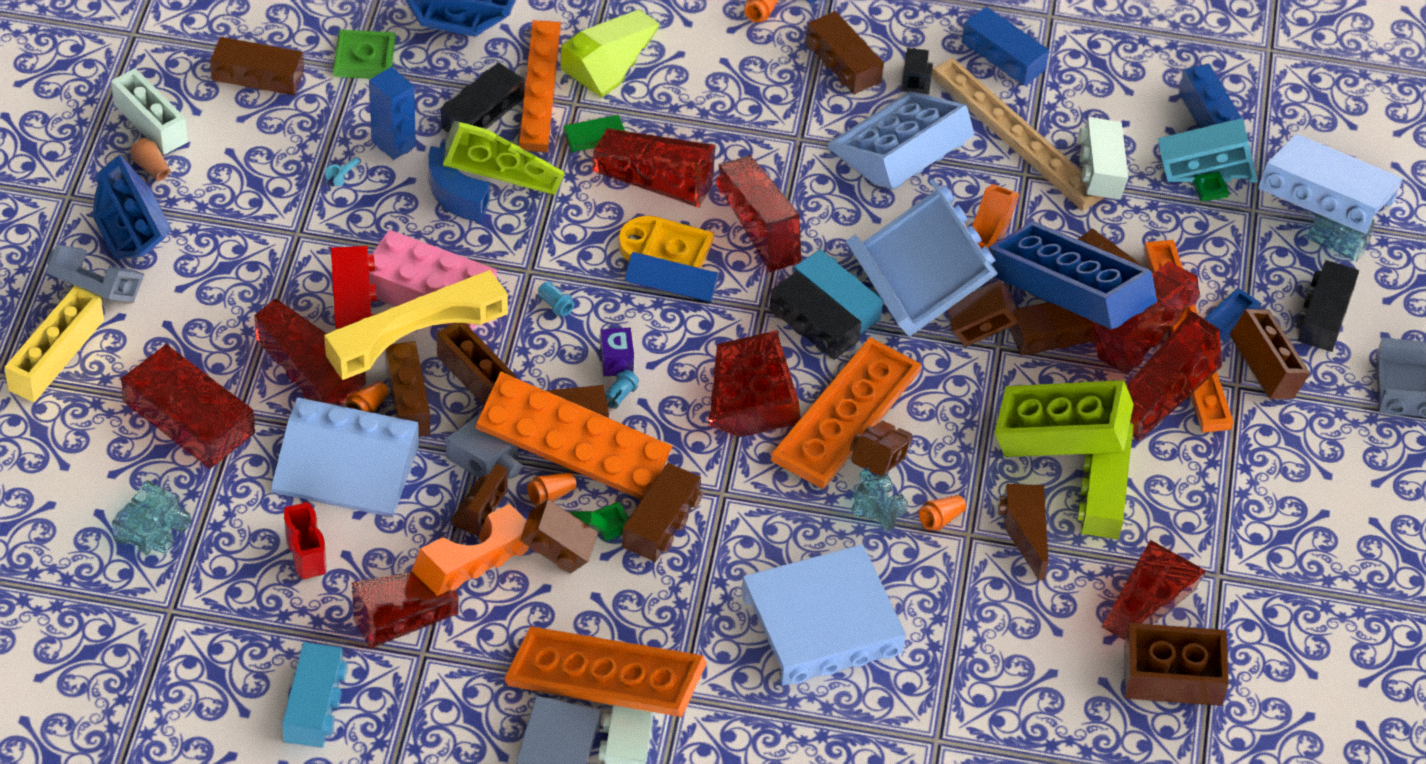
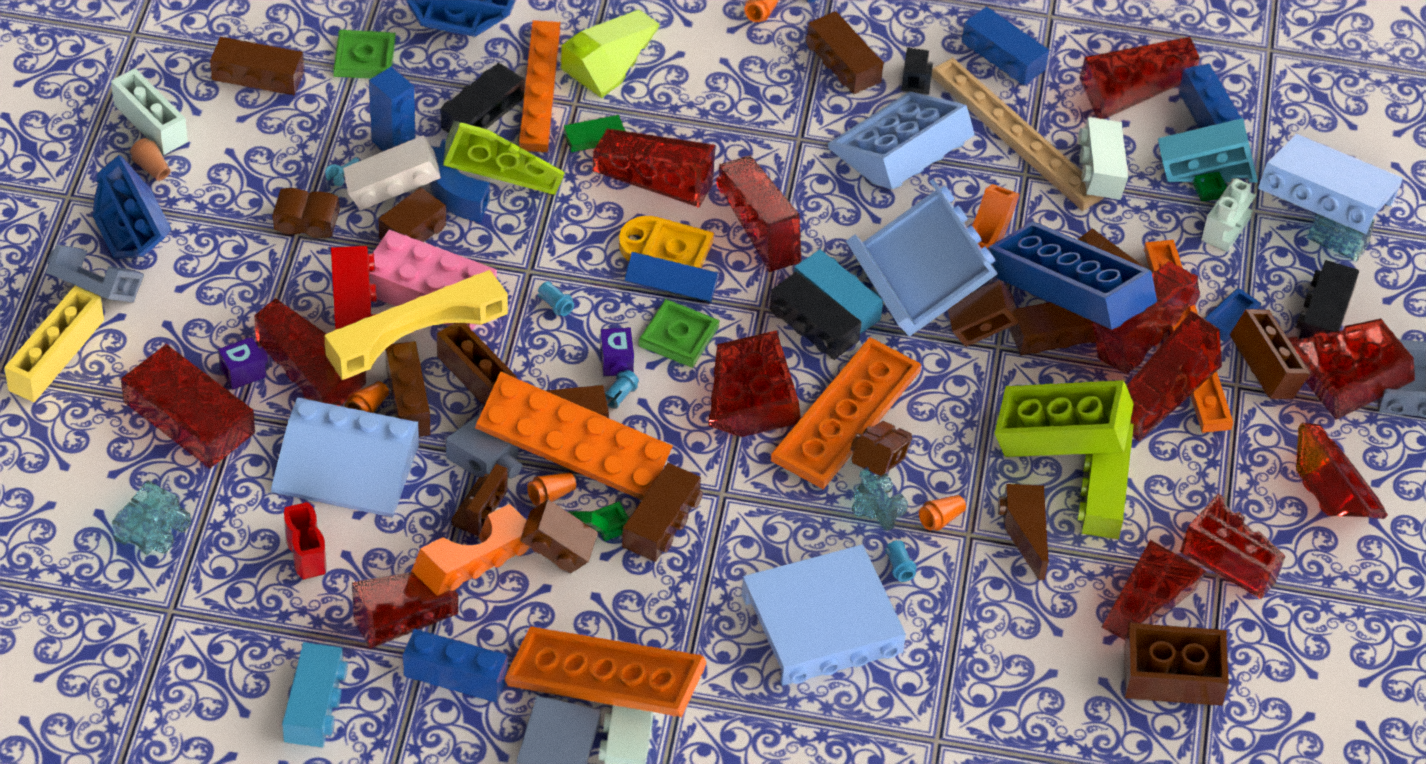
(242, 362): none -> dark purple brick
(306, 212): none -> reddish brown brick
(391, 173): none -> white brick
(415, 216): none -> reddish brown brick
(455, 665): none -> blue brick
(679, 333): none -> bright green tile
(903, 567): none -> dark azure pin
(1135, 74): none -> clear red wedge
(1229, 216): none -> light aqua hips
(1232, 549): none -> clear red wedge
(1333, 477): none -> clear red wedge
(1354, 365): none -> clear red wedge

